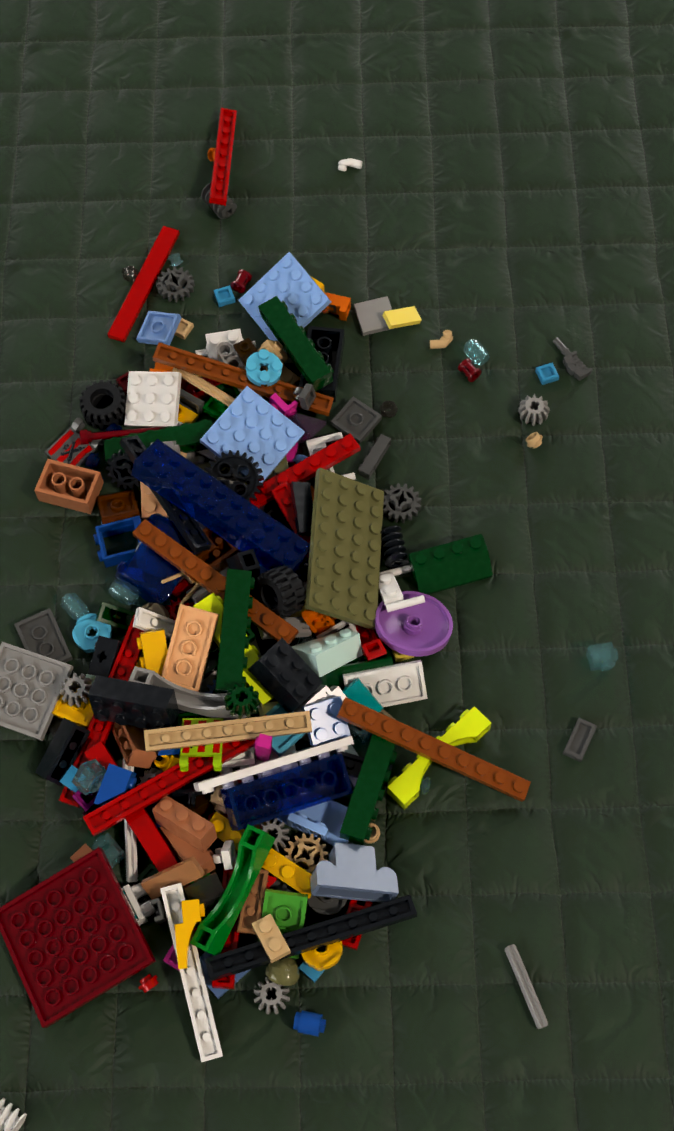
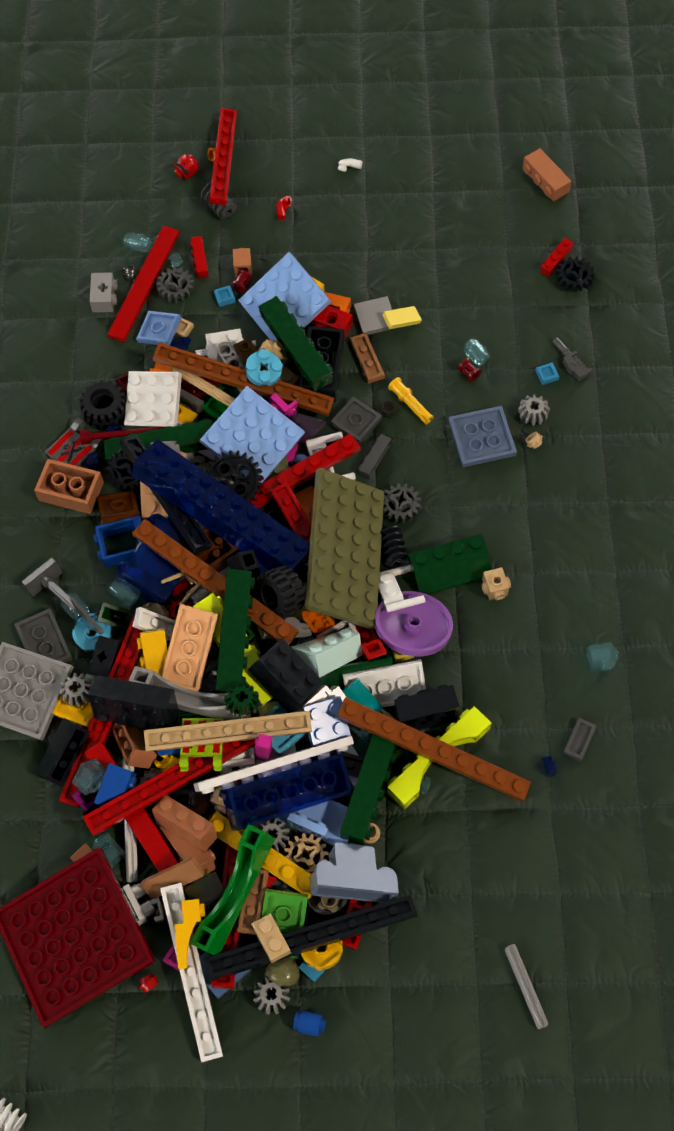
(44, 578): none -> dark grey piece
(68, 777): dark azure tile -> none
(102, 292): none -> light grey brick
(137, 242): none -> clear light blue brick
(182, 343): none -> clear blue tile
(186, 166): none -> red head
(199, 255): none -> red piece
(226, 855): white tile -> none
(242, 260): none -> nougat brick
(282, 206): none -> red arm
(302, 506): black tile -> none
(305, 395): dark grey tile -> none
(323, 904): none -> dark tan plate
(339, 318): none -> red brick
(367, 358): none -> medium nougat tile
(405, 395): none -> yellow pin
(427, 707): none -> black brick
(444, 341): tan arm -> none
(482, 436): none -> sand blue plate
(495, 584): none -> tan brick
(546, 174): none -> nougat brick
(550, 766): none -> clear blue tile
(556, 257): none -> red piece
(575, 274): none -> black gear

